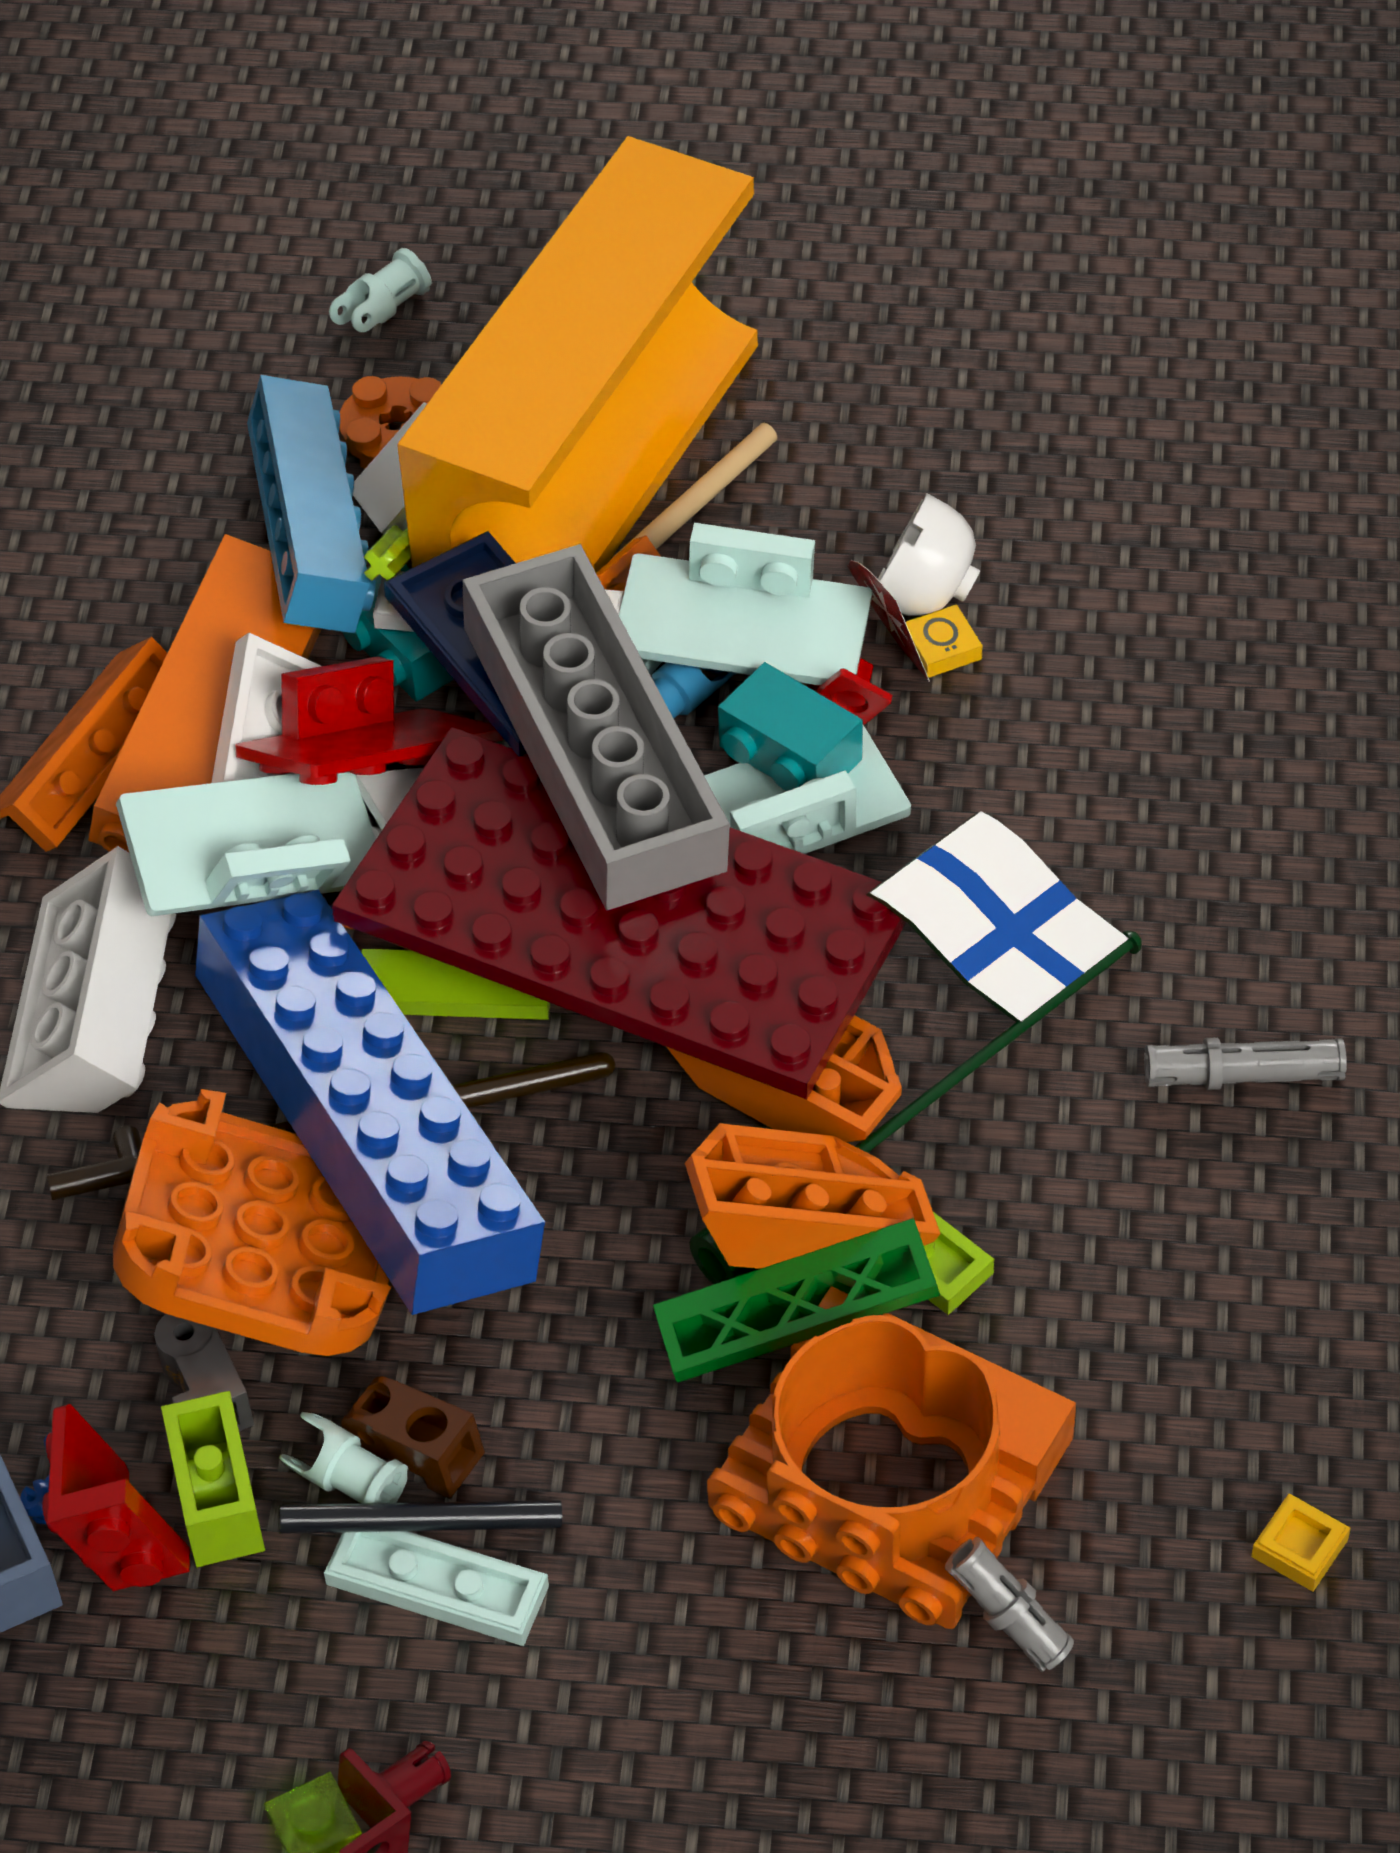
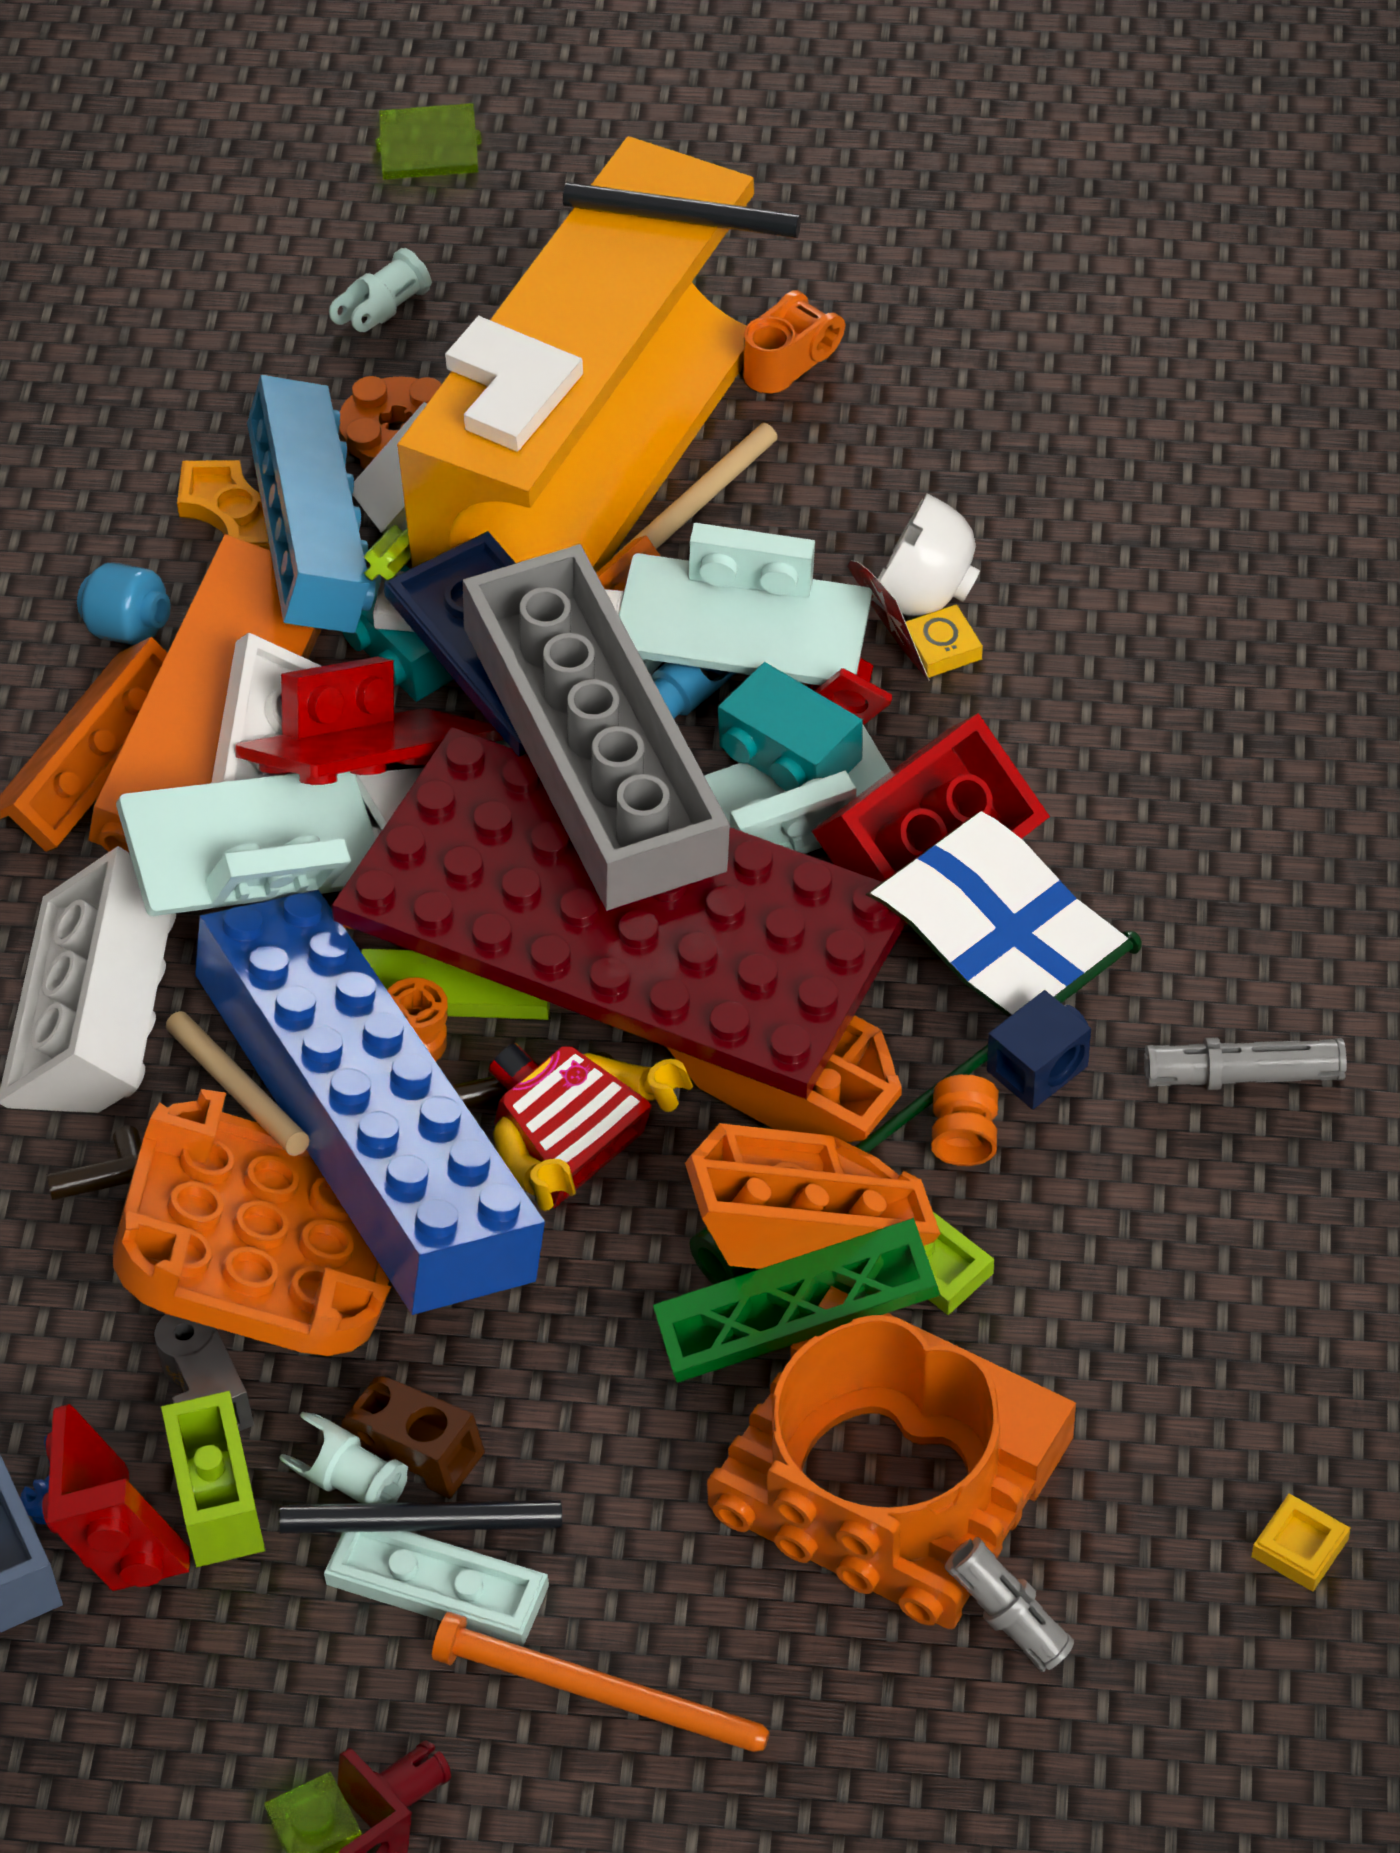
(123, 603): none -> dark azure head
(222, 497): none -> light orange tile
(237, 1083): none -> tan bar
(425, 1009): none -> orange wheel
(428, 141): none -> clear neon green piece
(455, 1640): none -> orange bar
(522, 380): none -> white tile
(573, 1114): none -> torso
(682, 210): none -> black bar
(788, 342): none -> orange piece
(929, 798): none -> red brick
(965, 1117): none -> orange wheel
(1039, 1049): none -> dark blue brick

